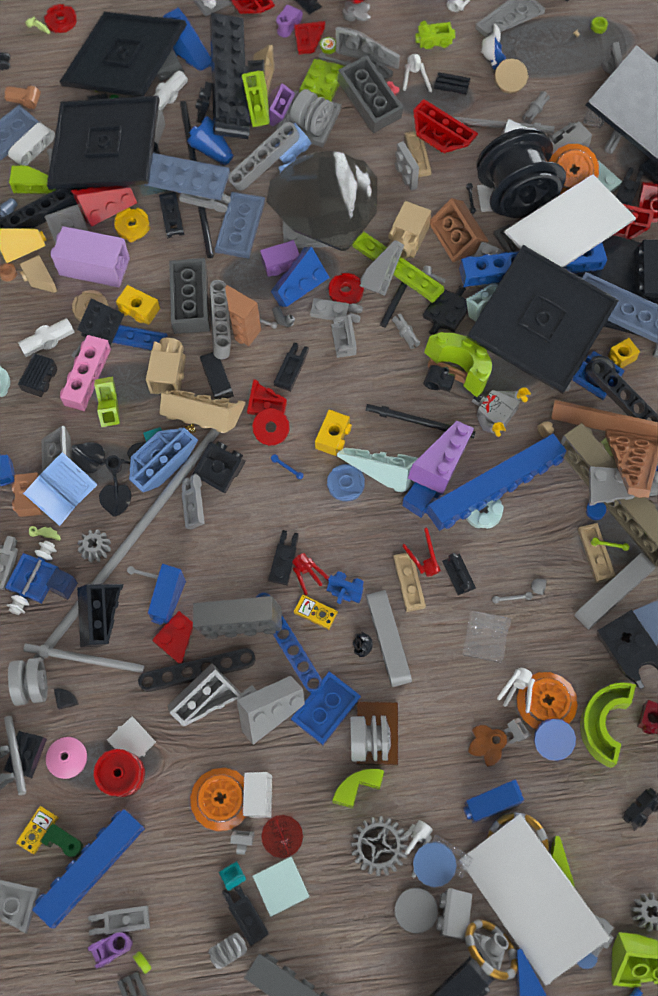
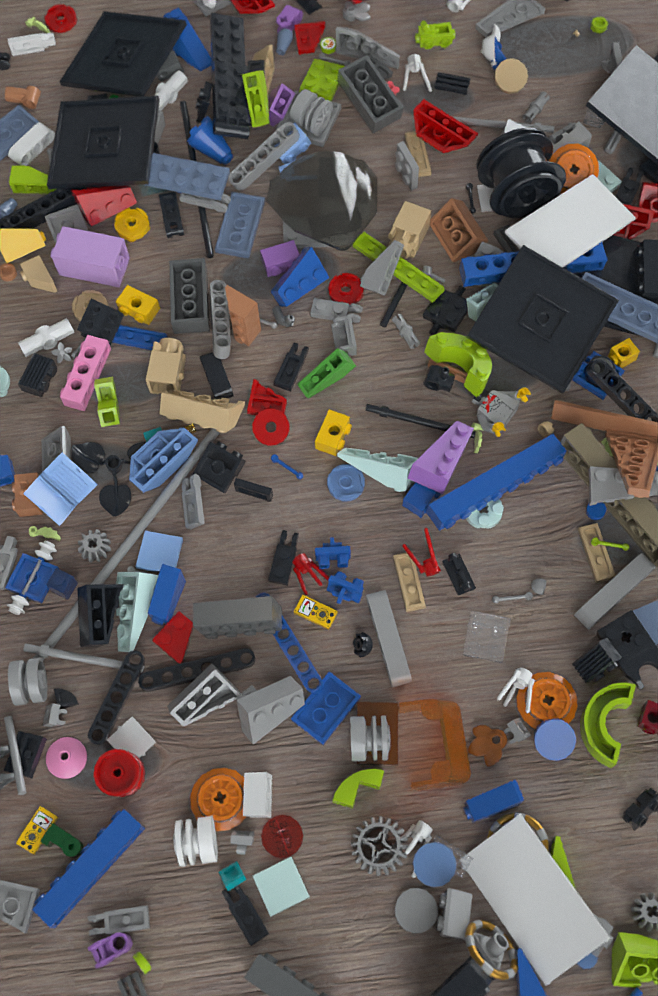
(31, 43): none -> white hinge
(51, 715): none -> light grey tile
(62, 352): none -> light grey plant
(116, 708): none -> black beam
(133, 606): none -> light aqua wedge
(158, 550): none -> light blue tile
(195, 841): none -> white wheel
(227, 951): light grey gear -> none
(253, 489): none -> black tile
(284, 39): none -> sand blue cone
(327, 373): none -> bright green slope
(333, 551): none -> blue hips
(456, 767): none -> clear orange windscreen
(478, 436): none -> yellowish green piece
(596, 661): none -> black brick

